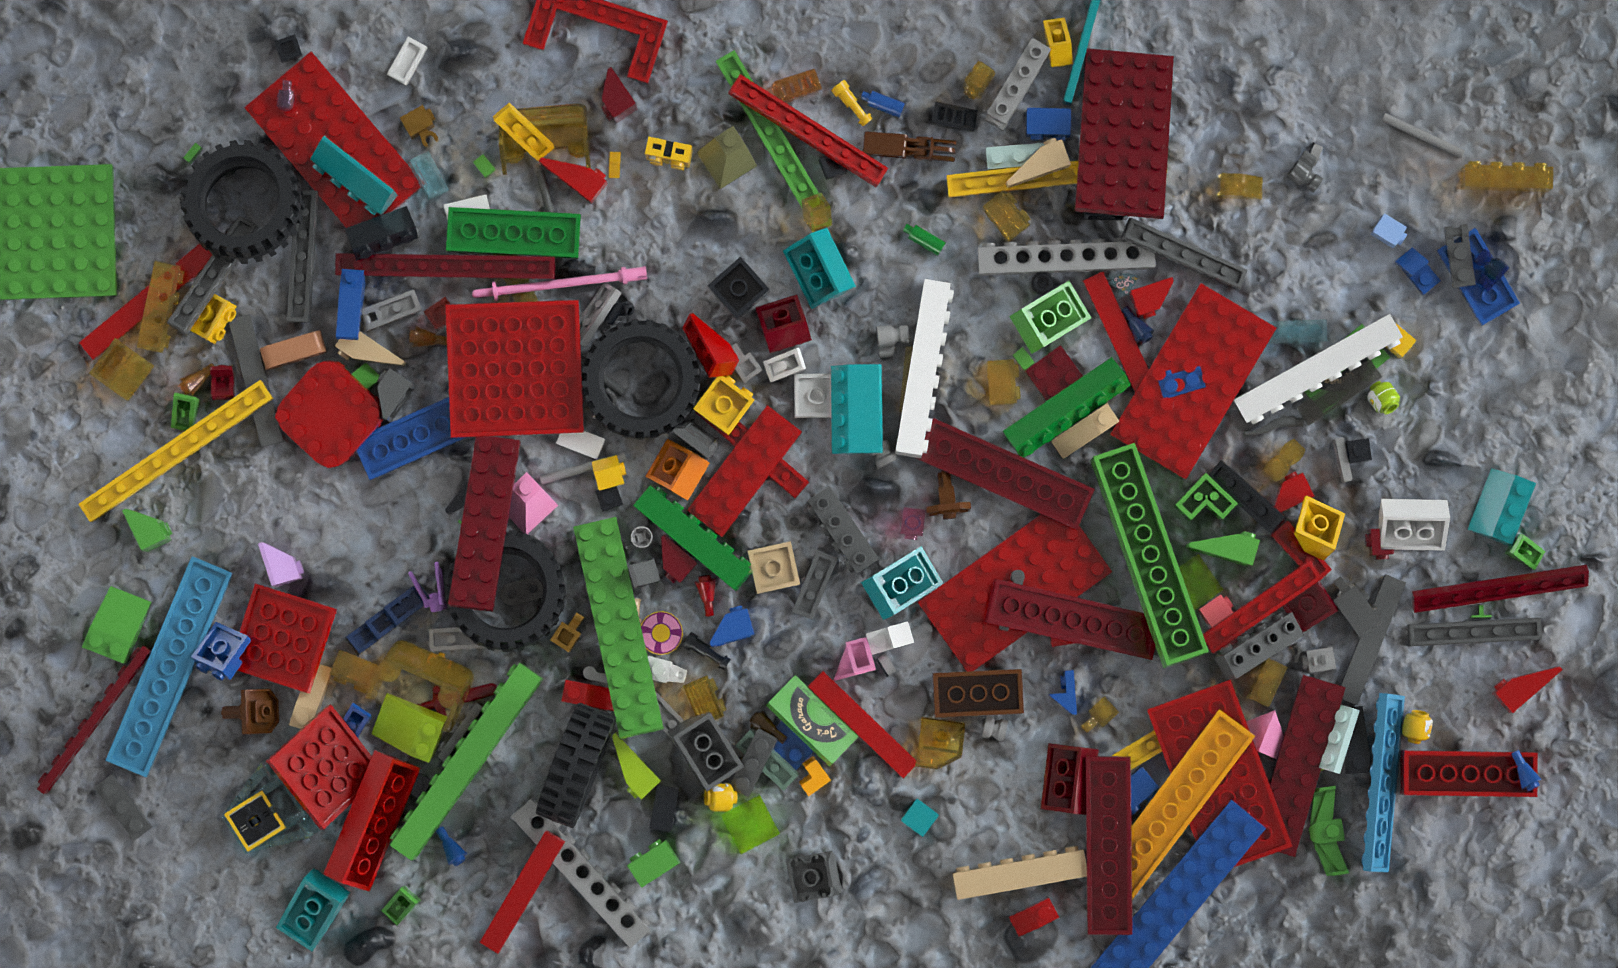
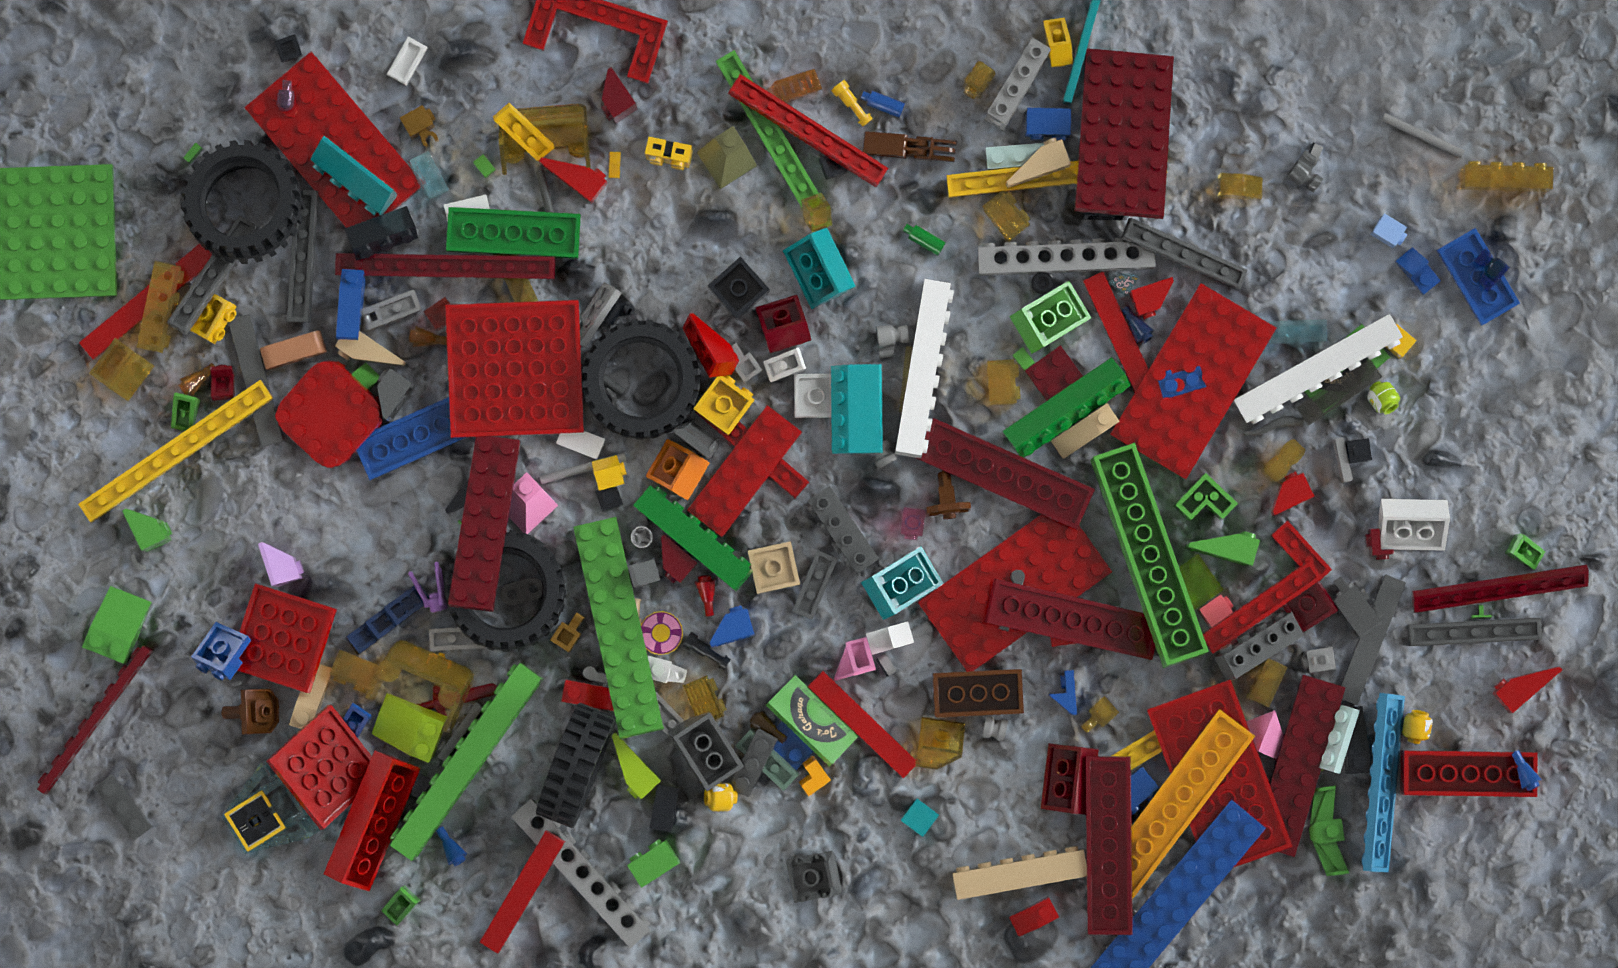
(169, 667): dark azure plate -> none
(312, 909): teal slope -> none
(623, 276): bright pink bar -> none
(750, 824): clear neon green plate -> none
(948, 107): black slope -> none
(1247, 497): black plate -> none
(1318, 528): yellow slope -> none
(1459, 257): dark grey plate -> none
(1501, 506): teal slope -> none

